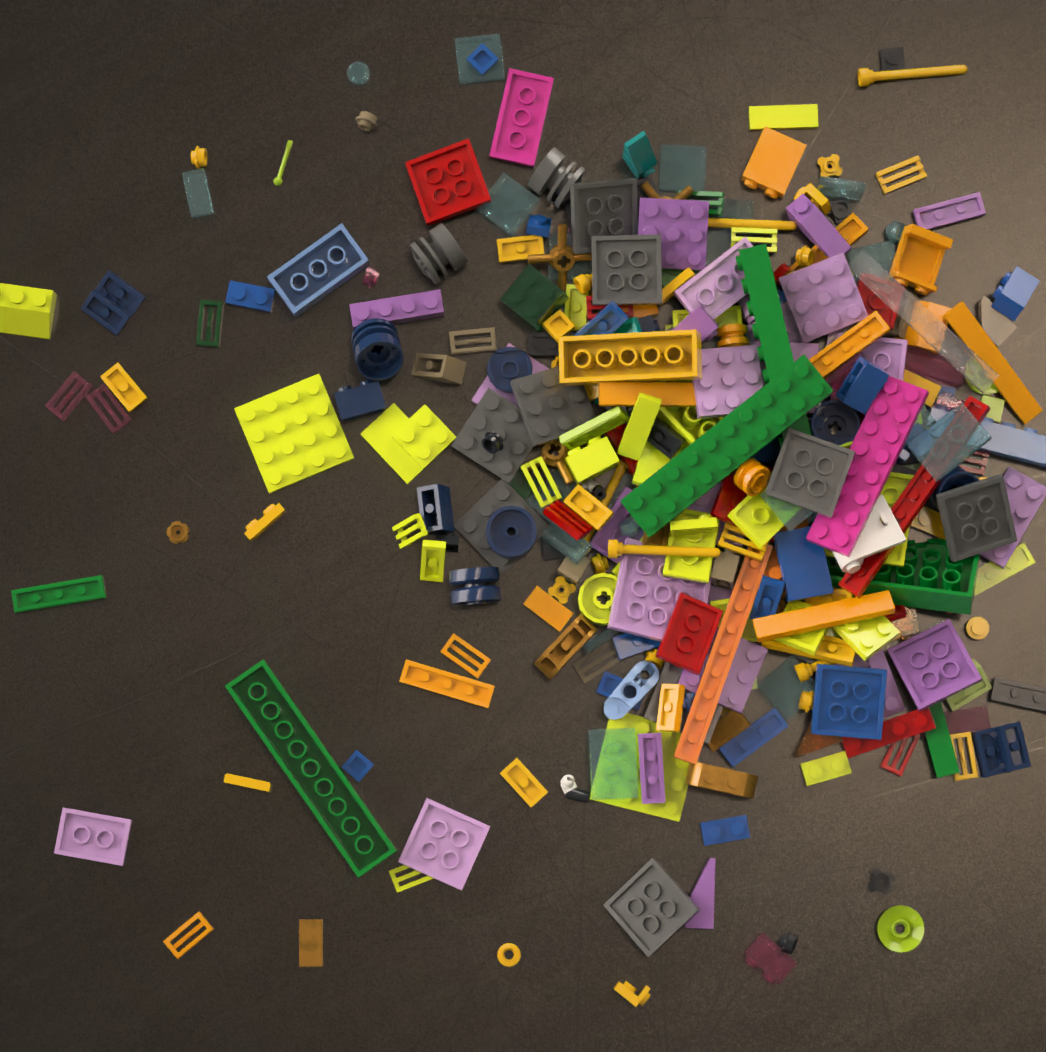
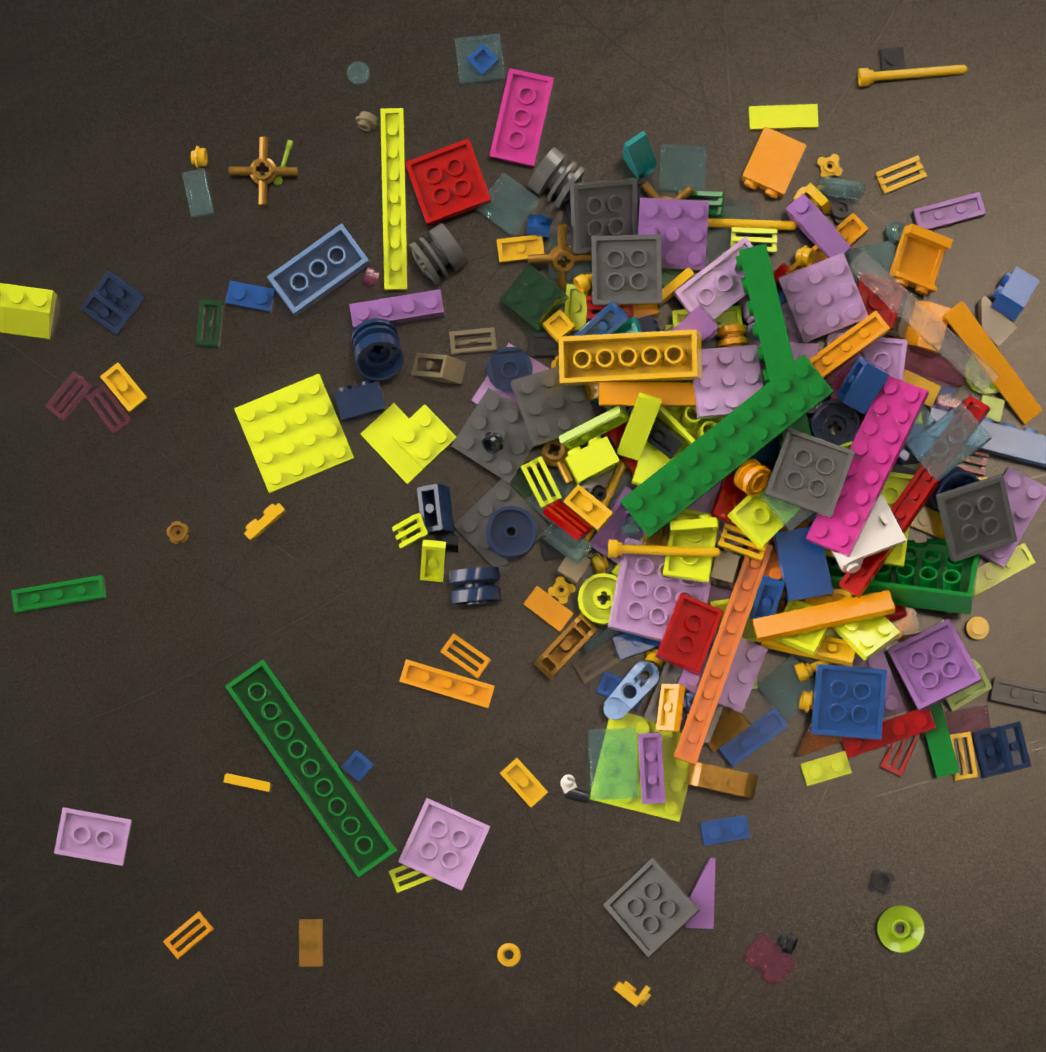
(269, 177): none -> pearl gold bar
(394, 199): none -> neon yellow plate

